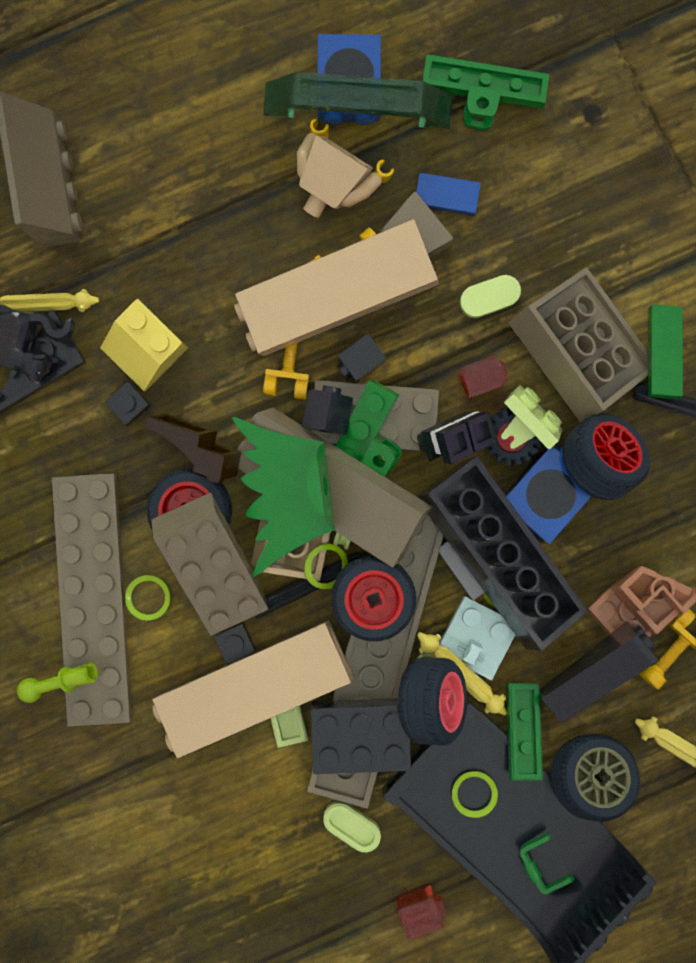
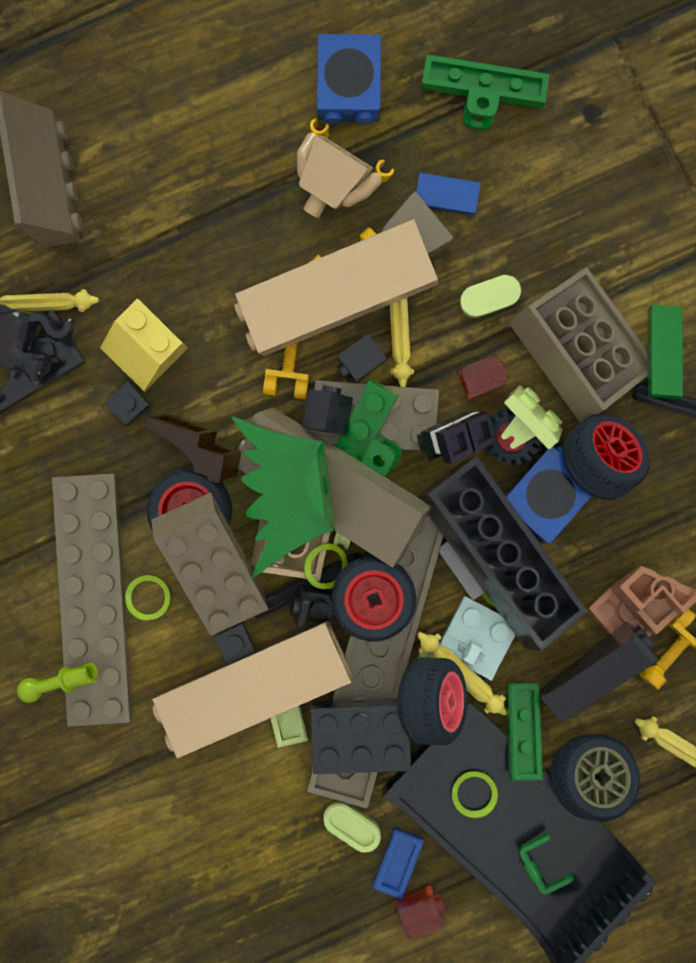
(311, 605): none -> black bracket
(358, 95): clear green slope -> none
(398, 862): none -> blue tile
(400, 341): none -> light yellow wheel

